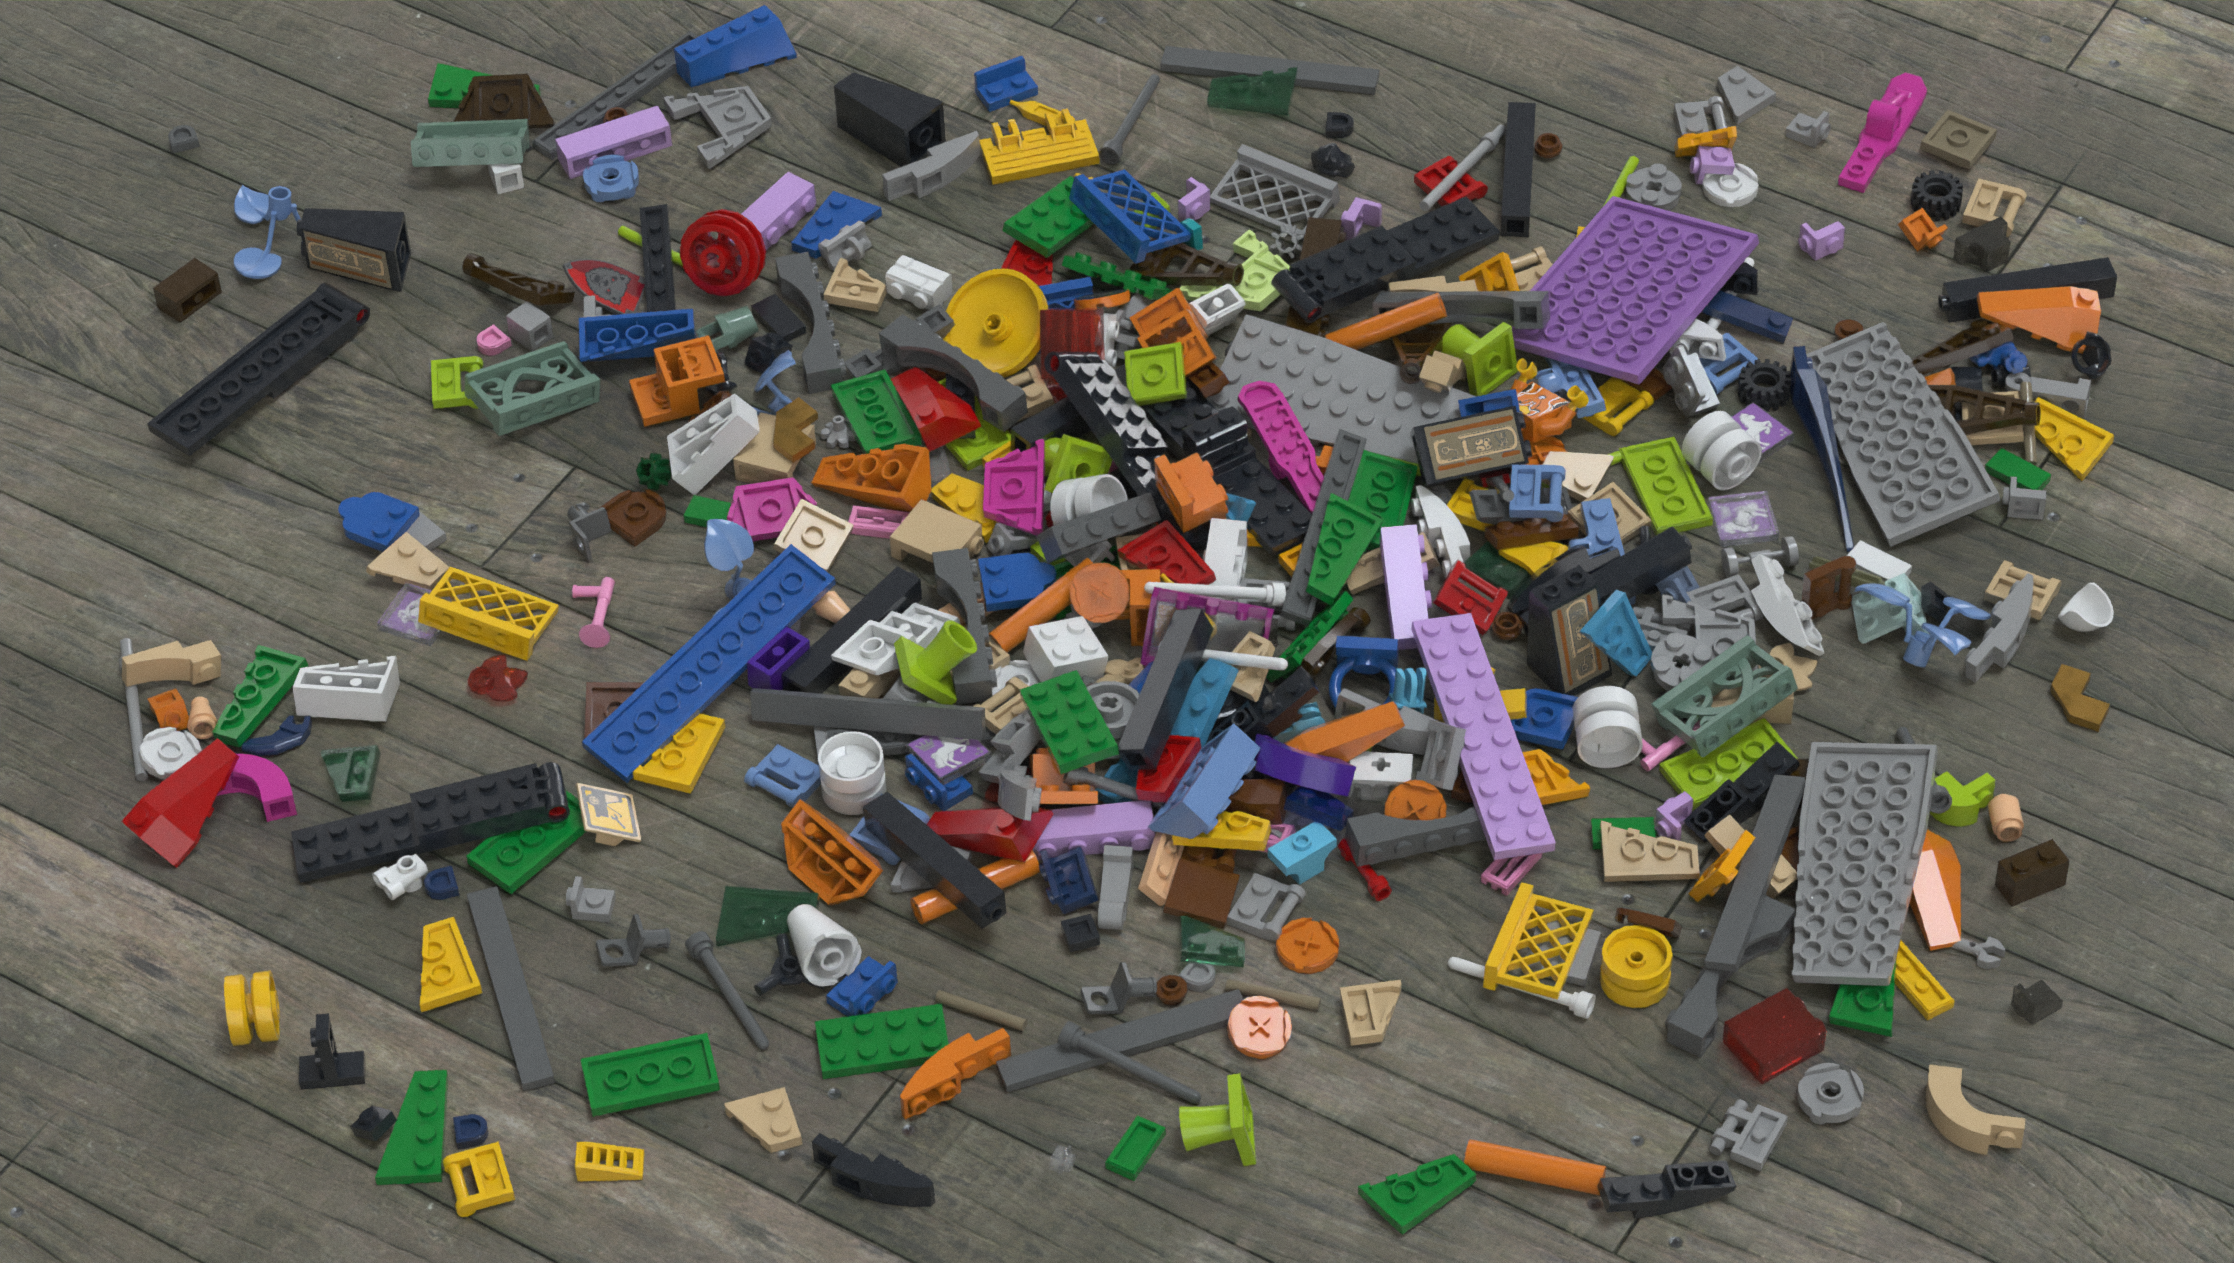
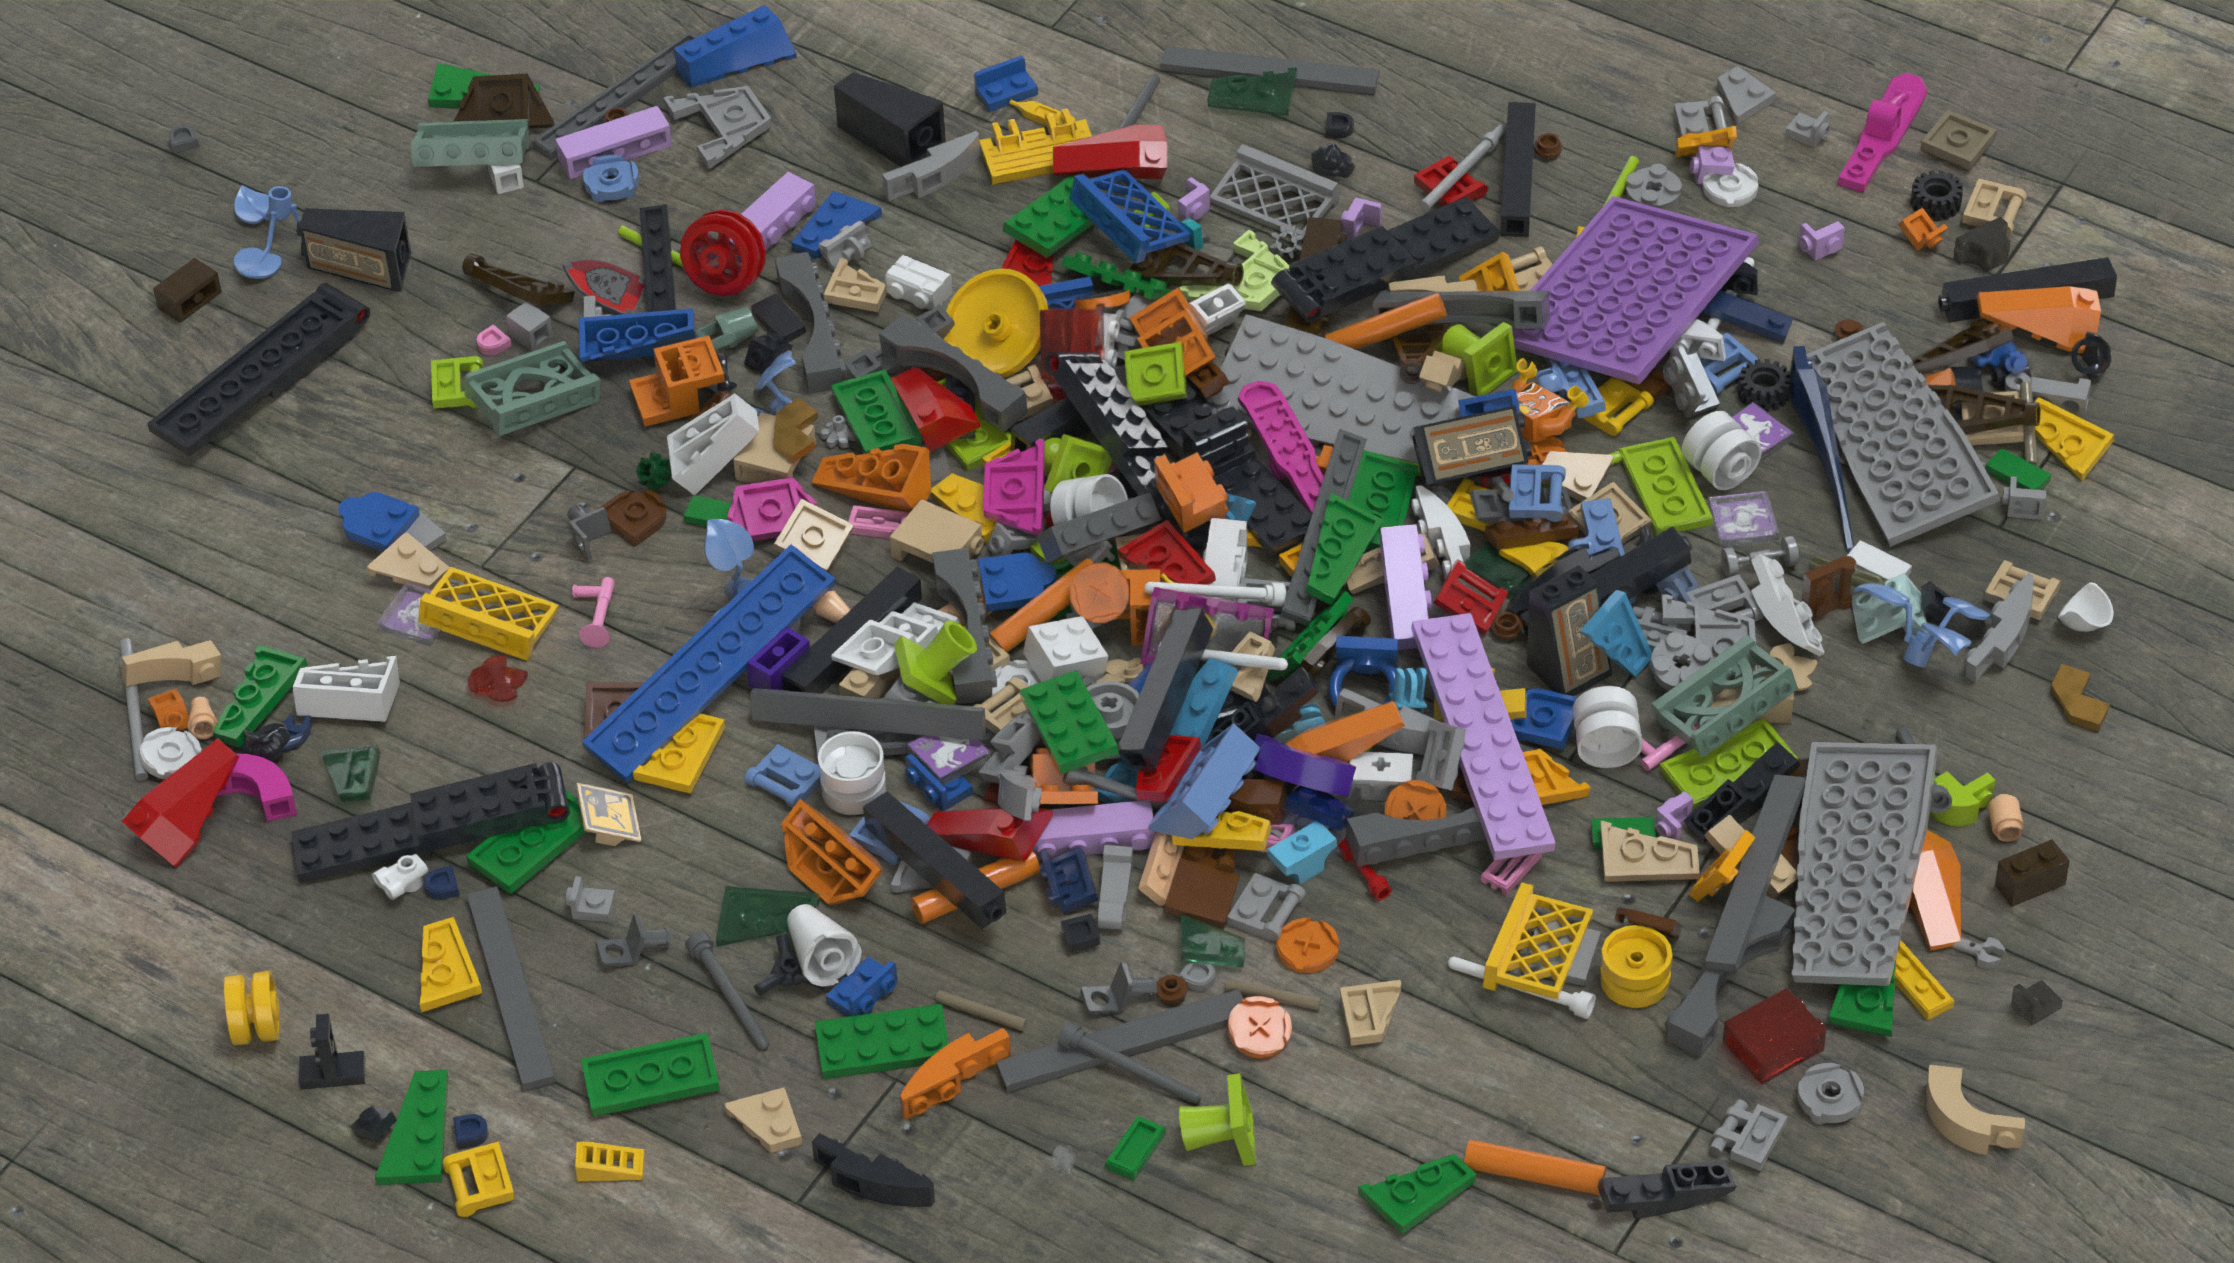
(267, 741): none -> black piece
(1134, 148): none -> red wedge

